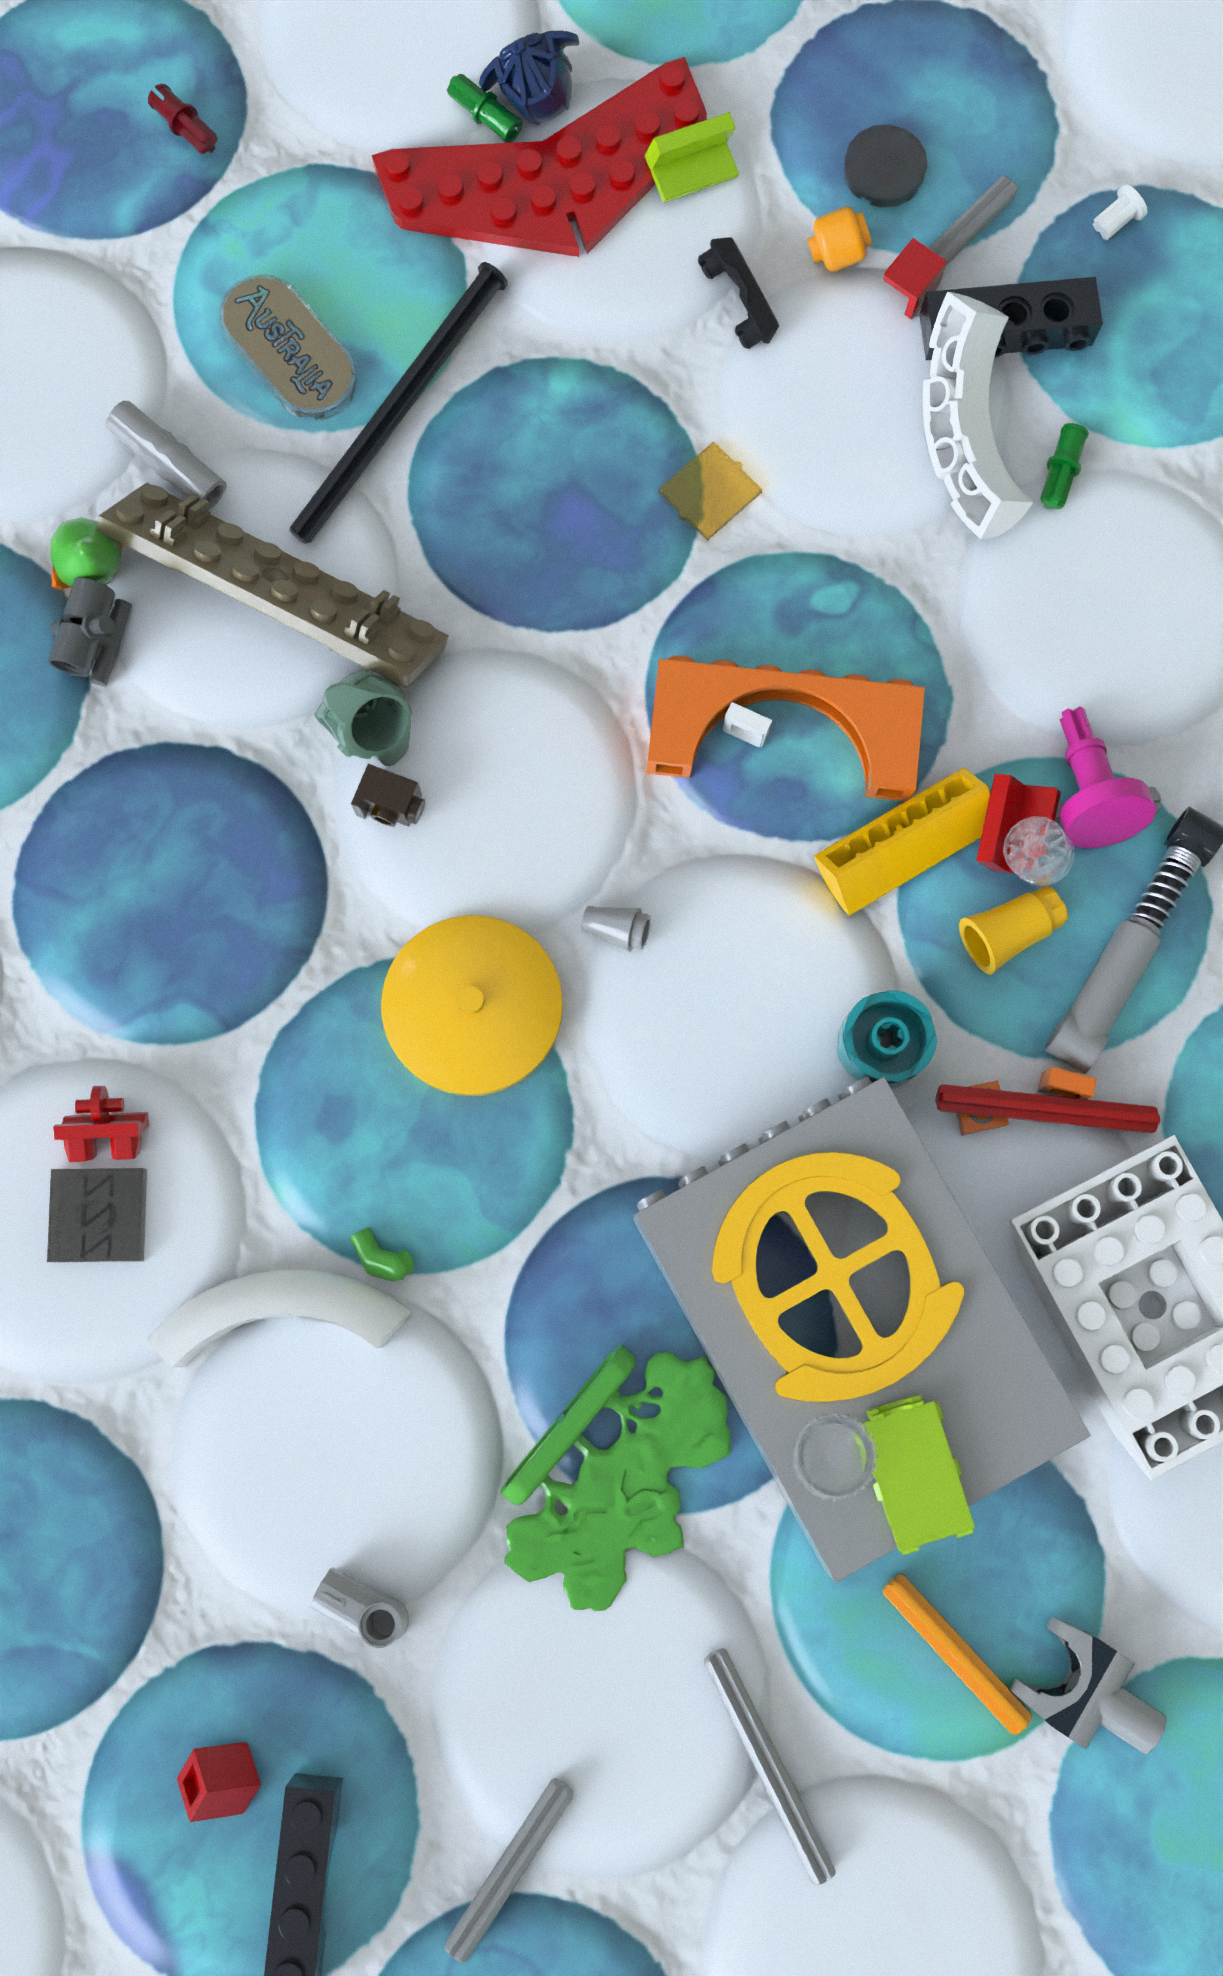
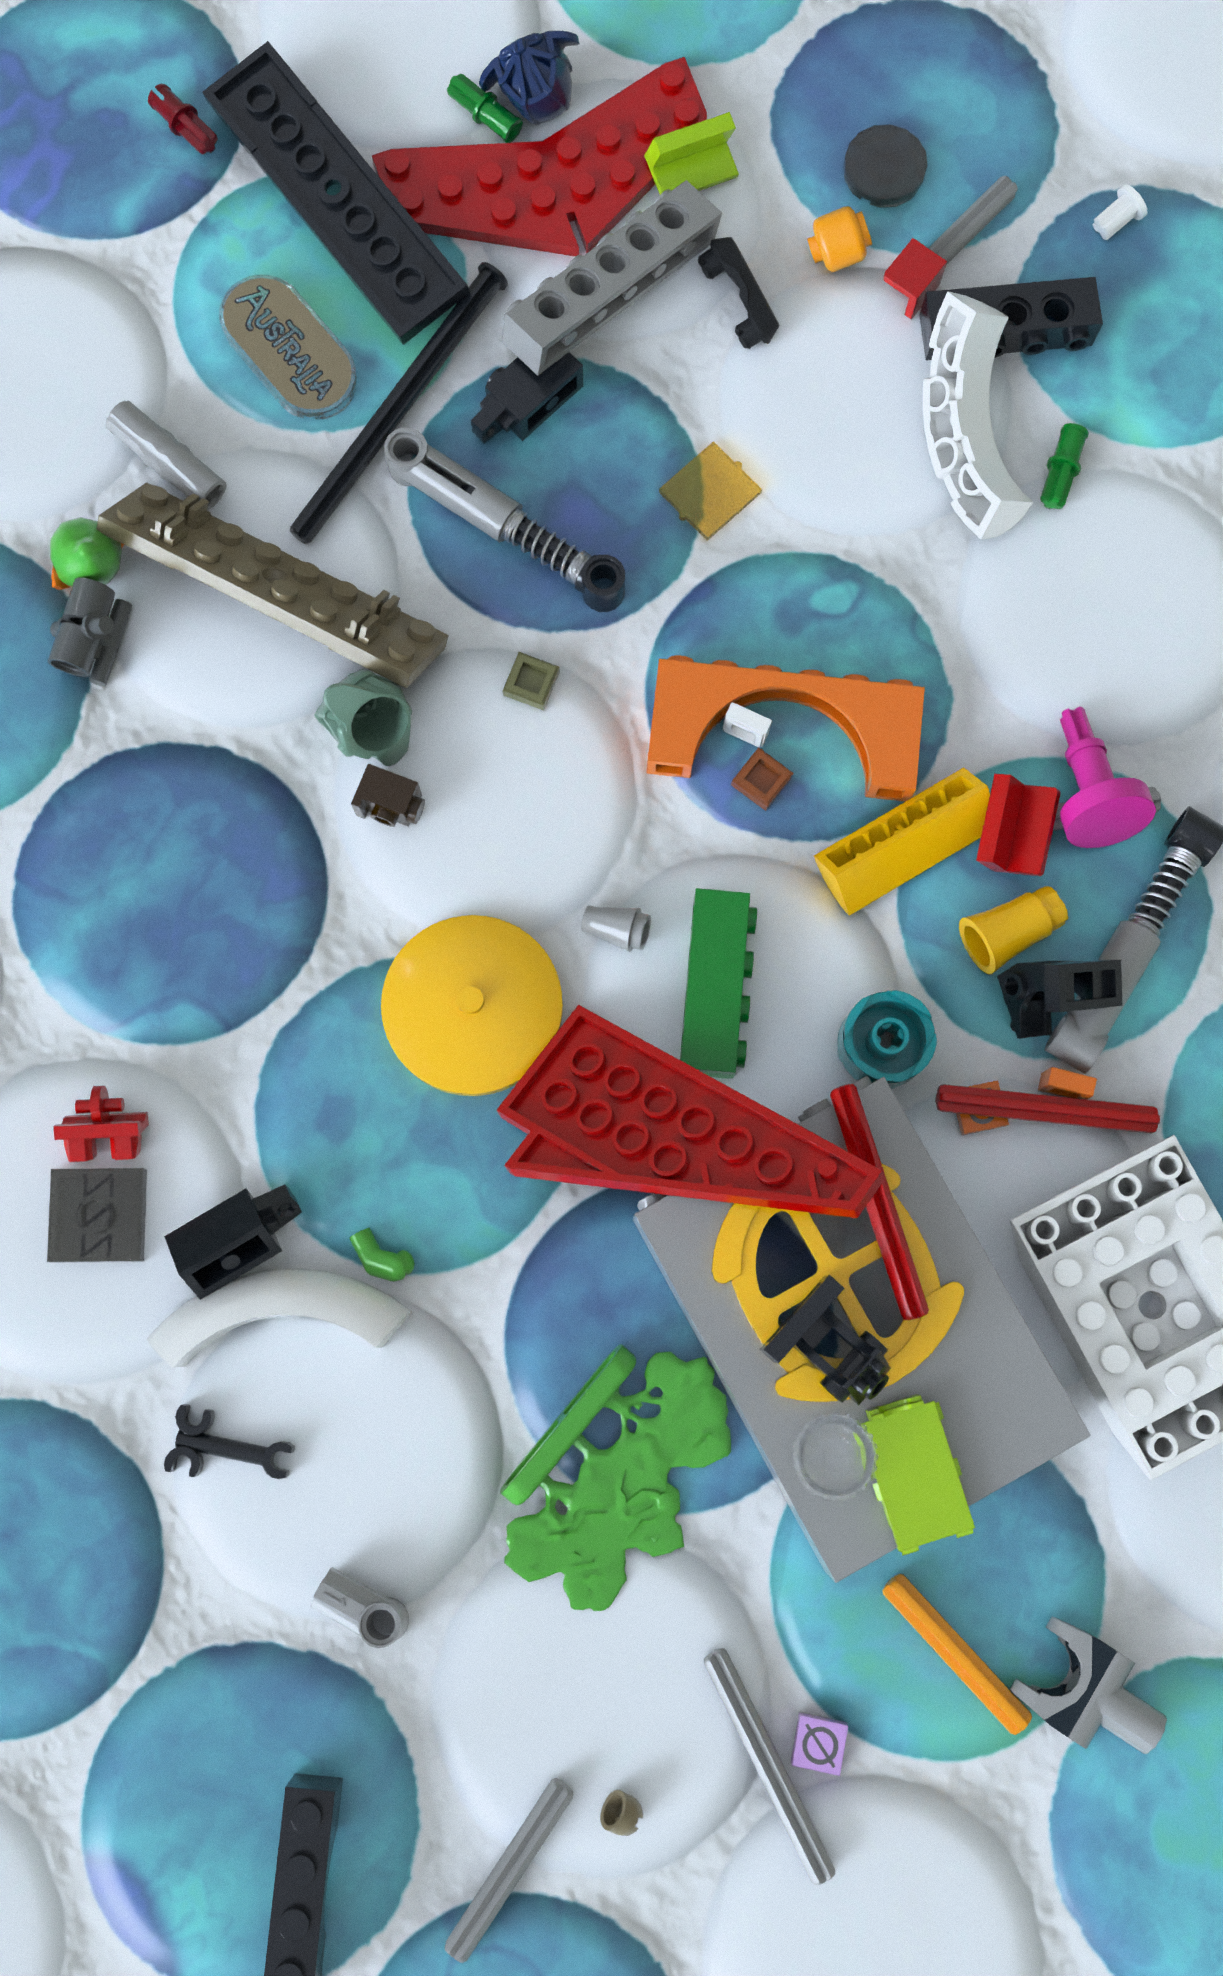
(192, 1442): none -> black bar
(218, 1781): red panel -> none
(230, 1238): none -> black hinge
(359, 226): none -> black piece
(500, 516): none -> piece
(523, 400): none -> black hinge
(531, 681): none -> olive tile
(610, 277): none -> light grey brick
(621, 1813): none -> dark tan hinge
(639, 1120): none -> red wing
(715, 982): none -> green brick
(762, 779): none -> dark orange tile
(819, 1744): none -> lavender tile
(859, 1373): none -> black tile
(881, 1206): none -> red axle
(1039, 851): clear wheel -> none
(1045, 987): none -> black tile

